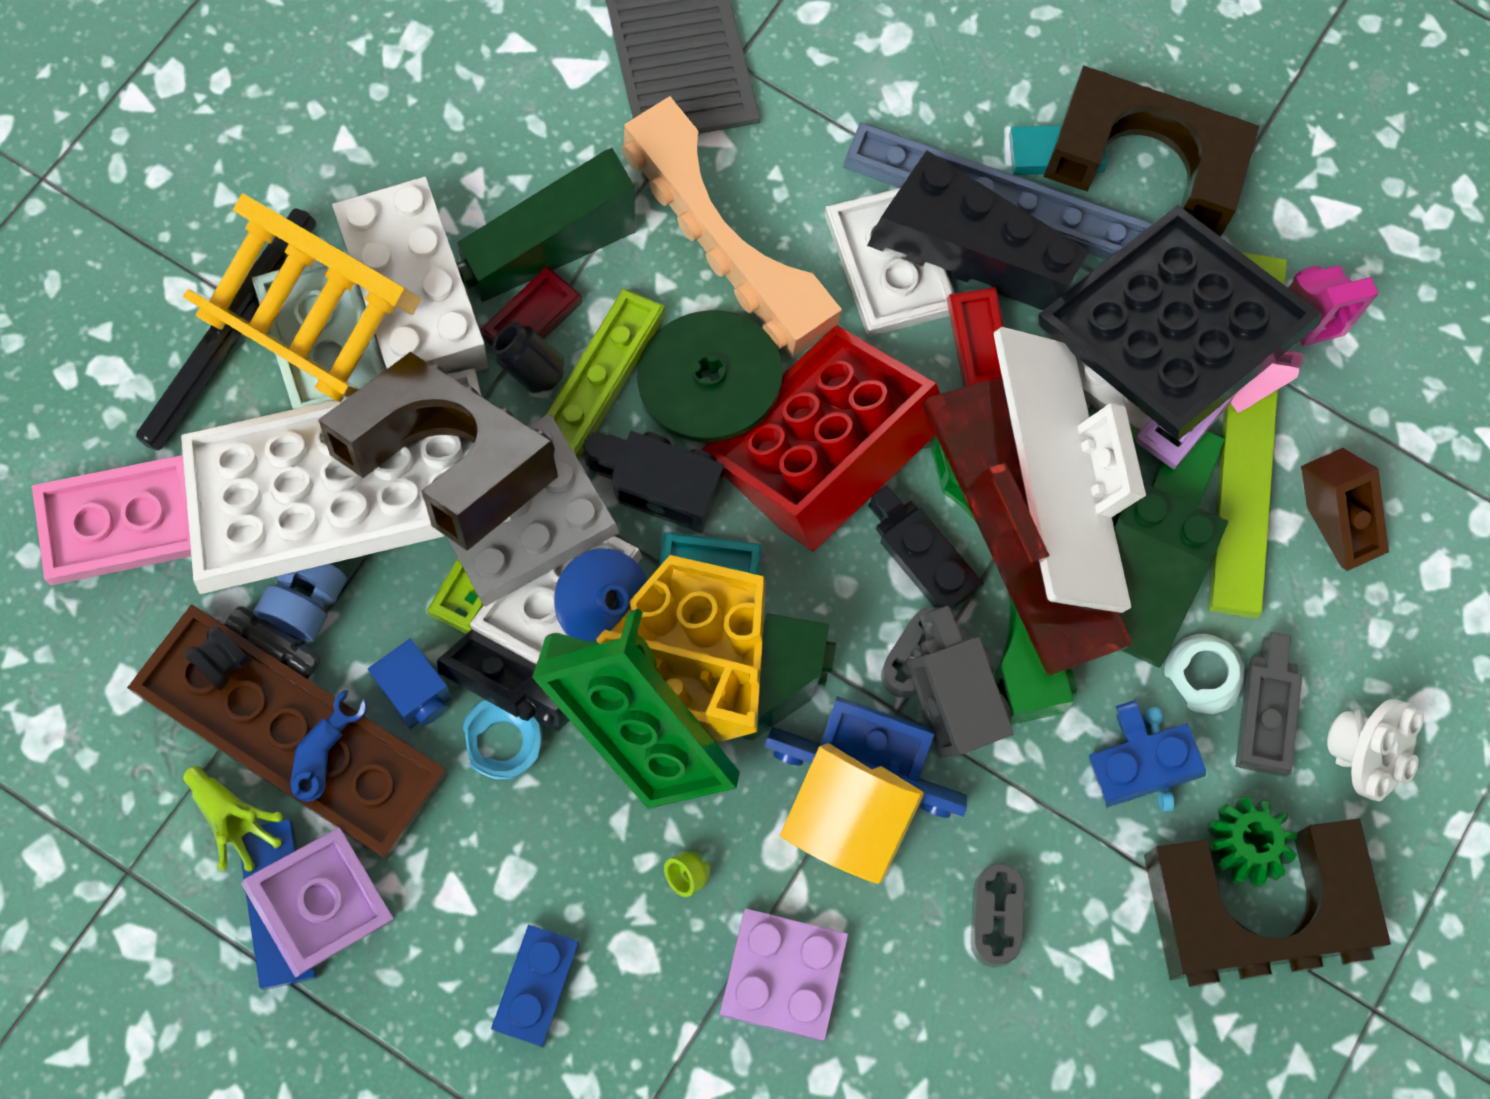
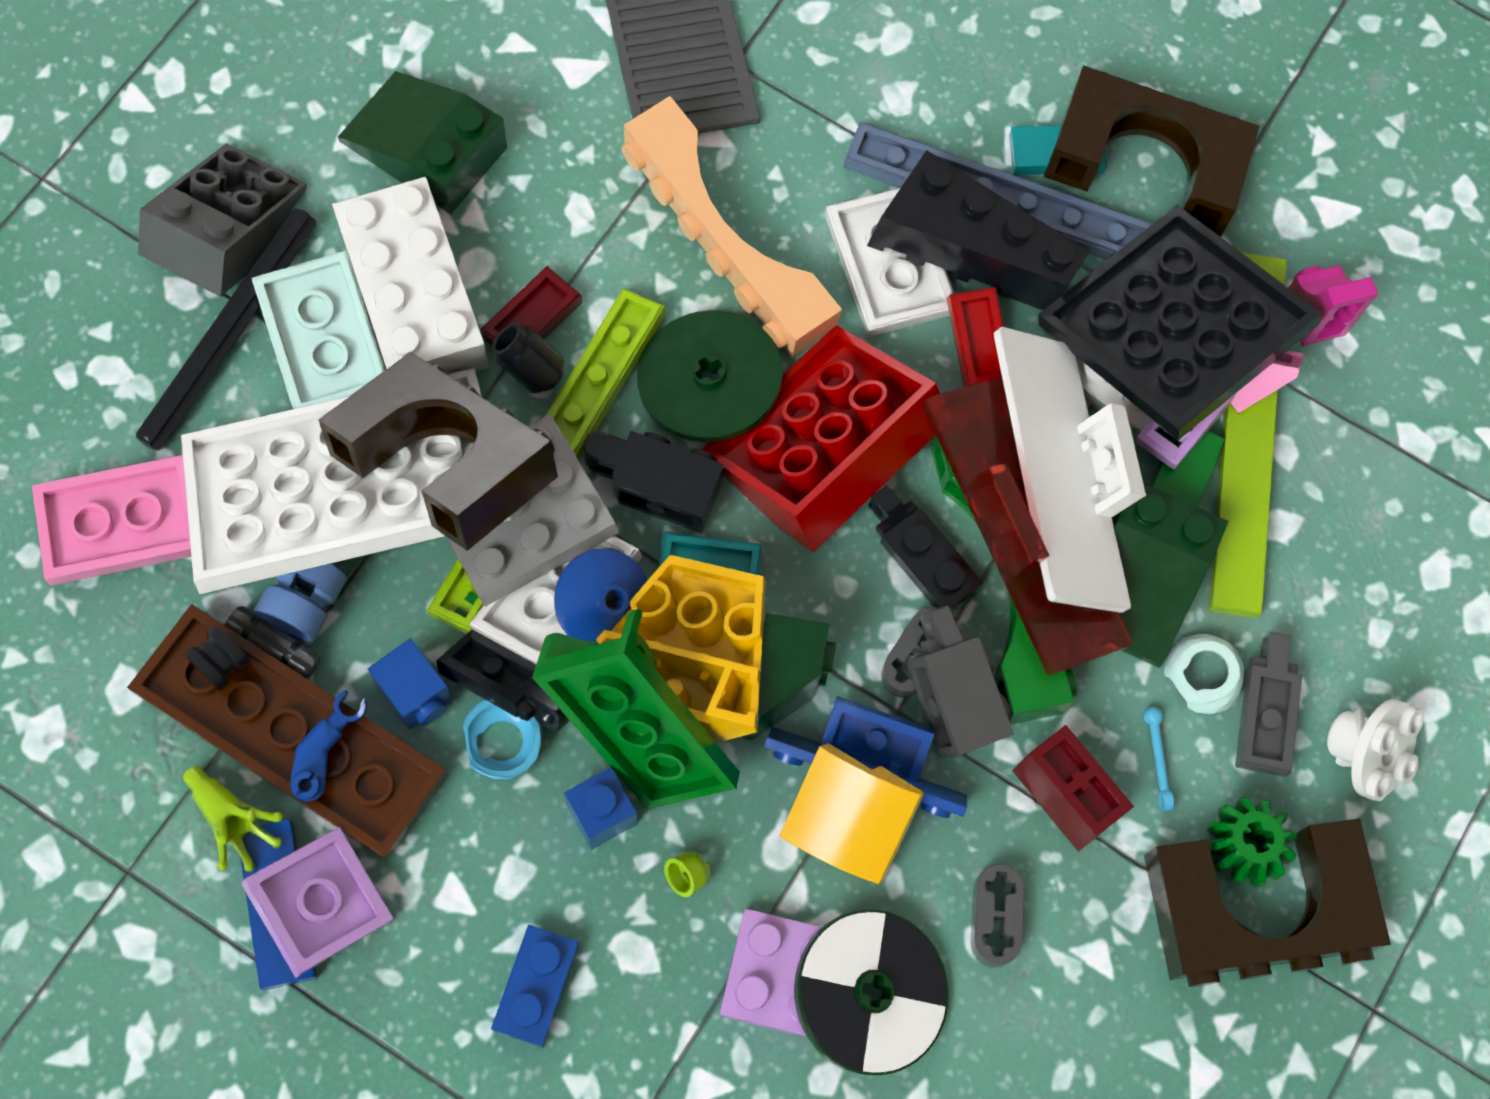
(217, 218): none -> dark grey slope
(342, 274): yellow fence -> none
(429, 132): none -> dark green slope
(551, 227): dark green slope -> none
(601, 808): none -> blue brick
(841, 1020): none -> piece
(1072, 788): none -> dark red hinge
(1145, 762): blue plate -> none
(1347, 506): reddish brown slope -> none

